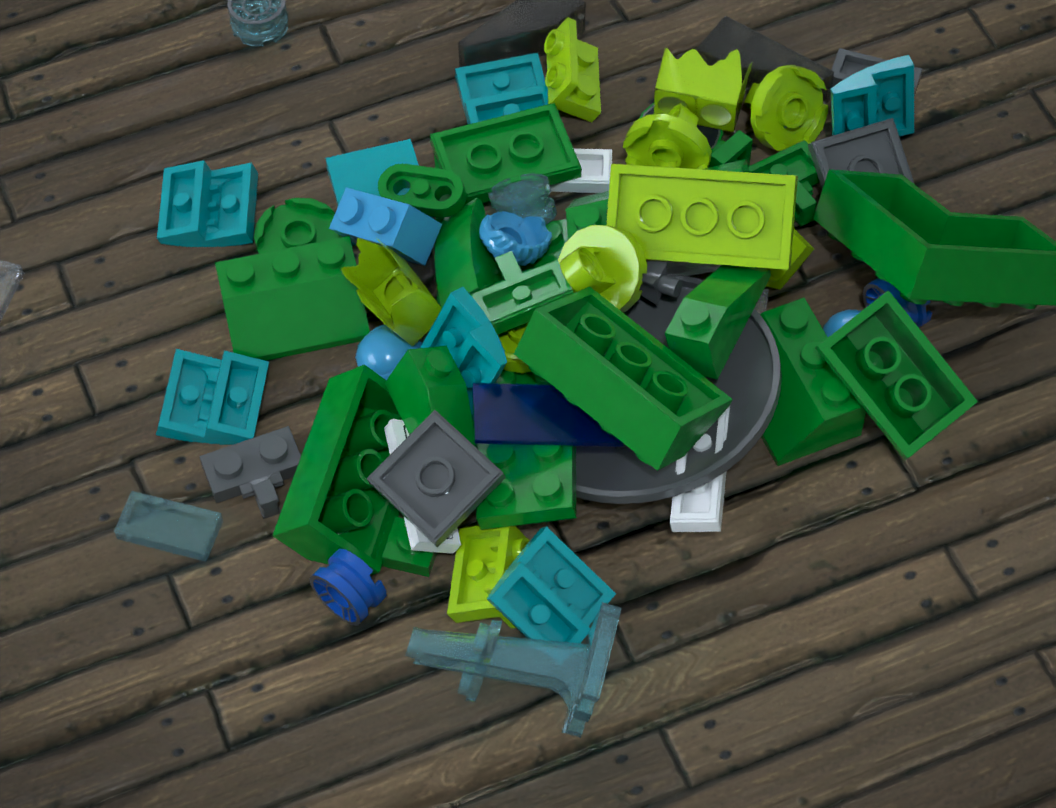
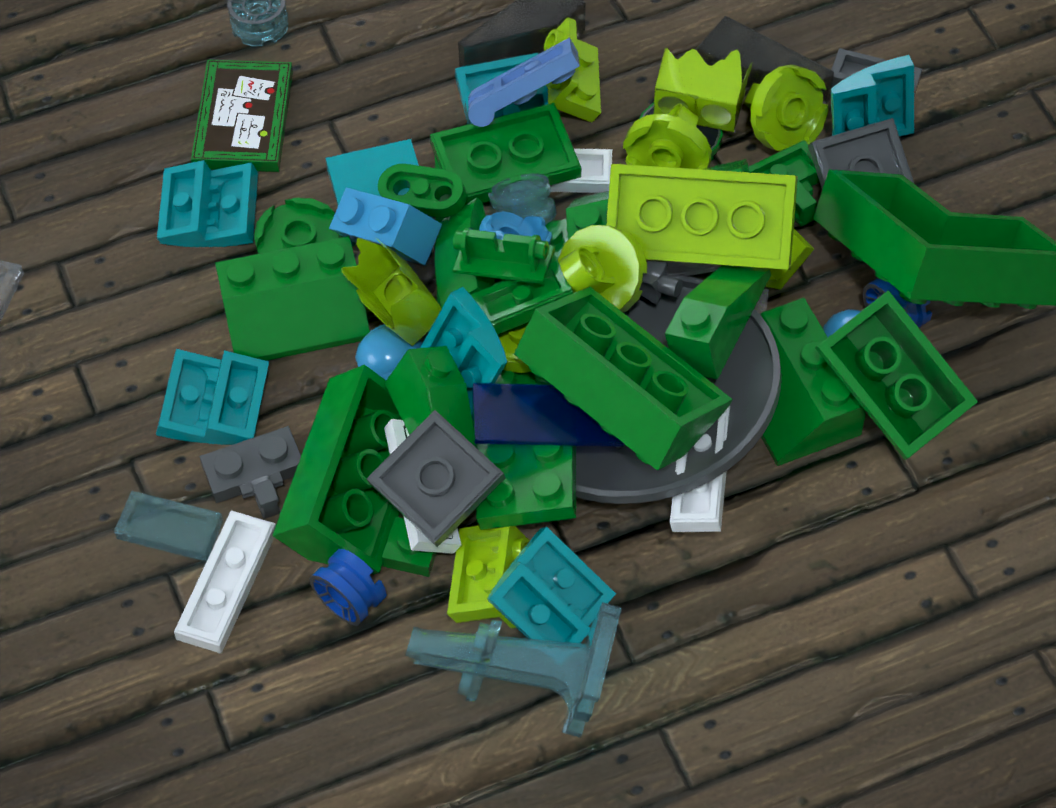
(225, 582): none -> white tile
(243, 114): none -> tile
(510, 259): none -> green hinge
(522, 82): none -> medium blue plate
(734, 149): green plate -> none

